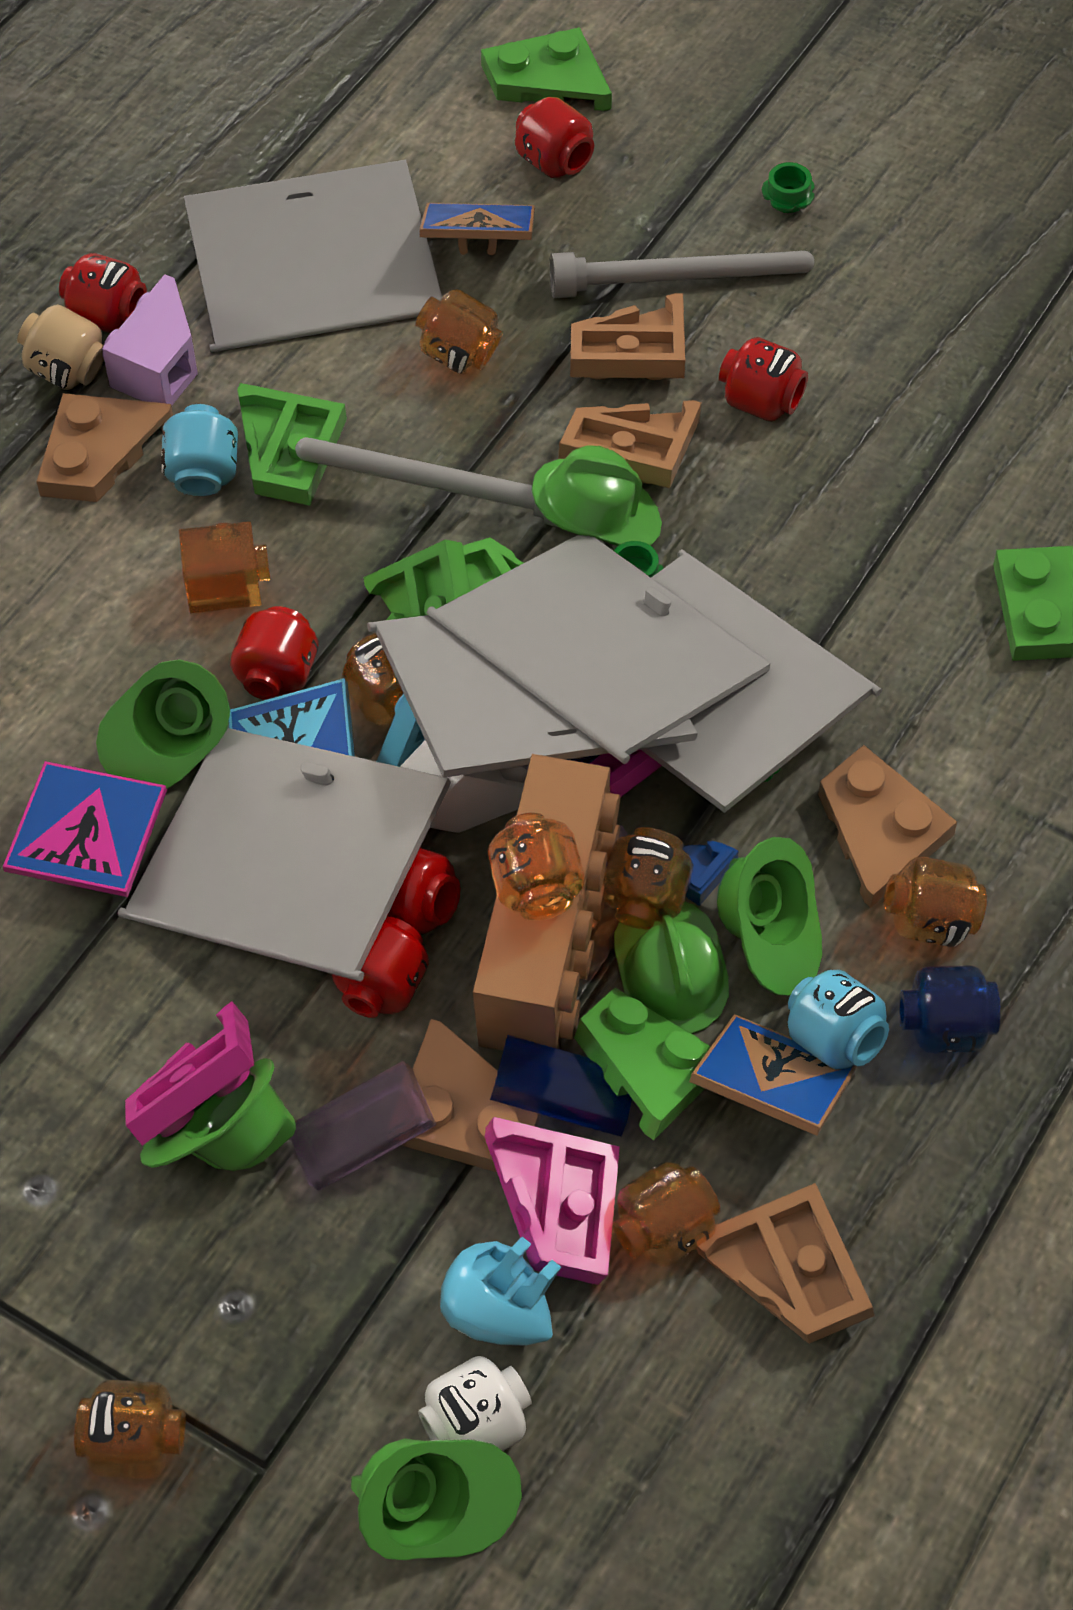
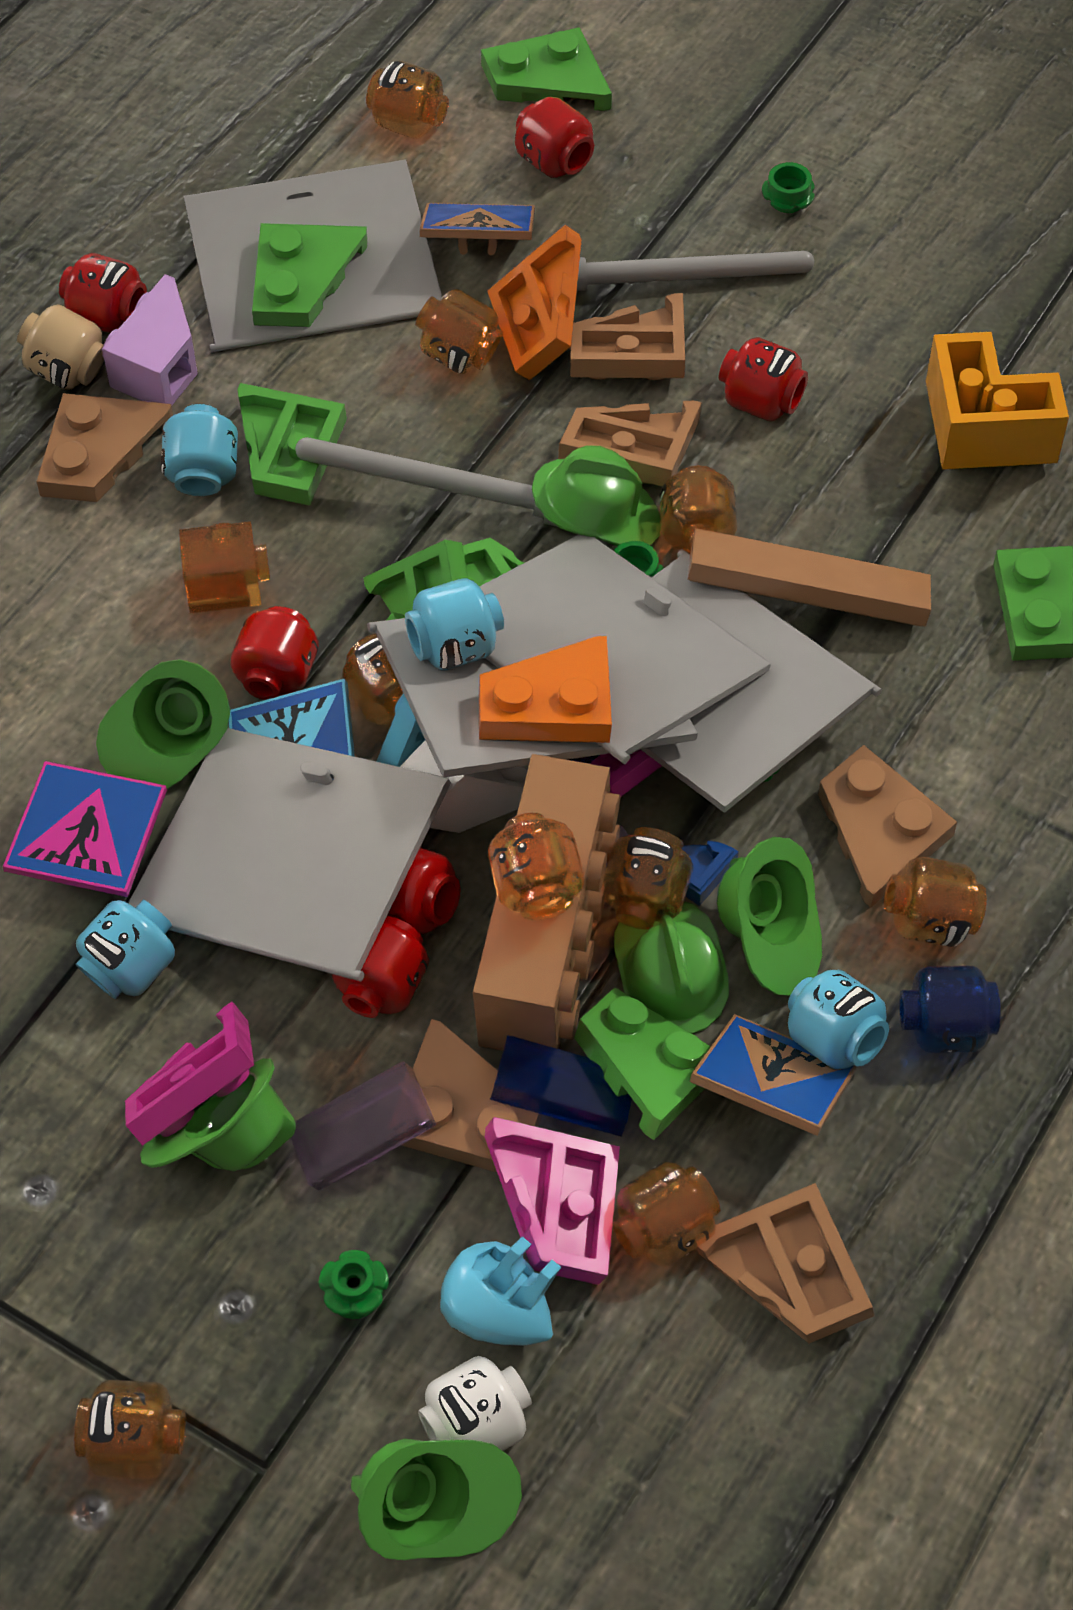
(125, 948): none -> medium azure head
(300, 269): none -> bright green wing
(358, 1301): none -> green plate
(407, 99): none -> clear orange head
(453, 624): none -> medium azure head
(539, 303): none -> orange wing
(549, 696): none -> orange wing
(698, 500): none -> clear orange head
(810, 577): none -> medium nougat tile
(989, 415): none -> light orange brick

